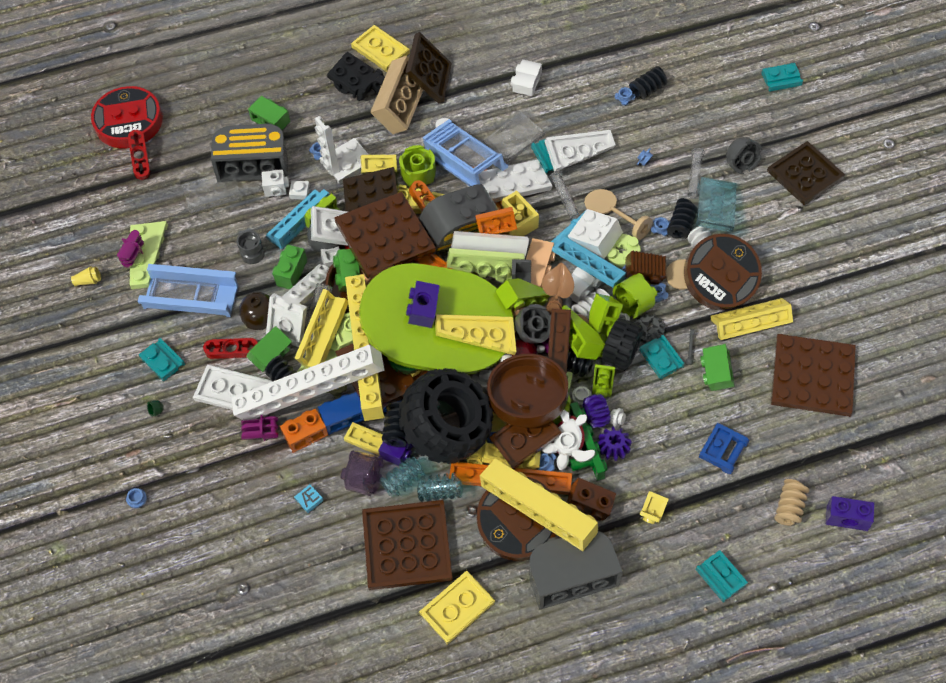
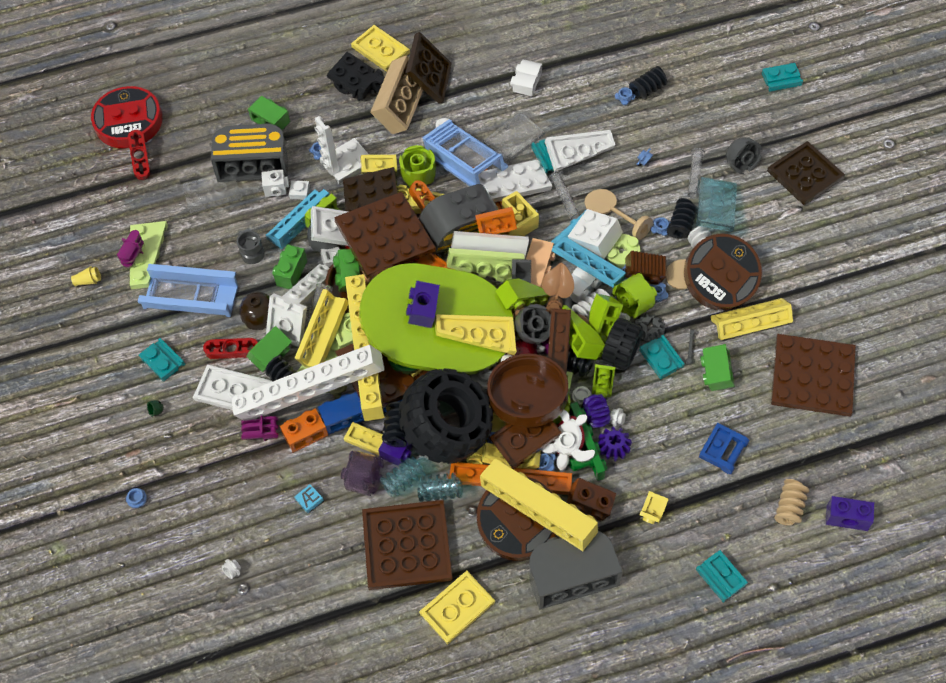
(231, 568): none -> white plate

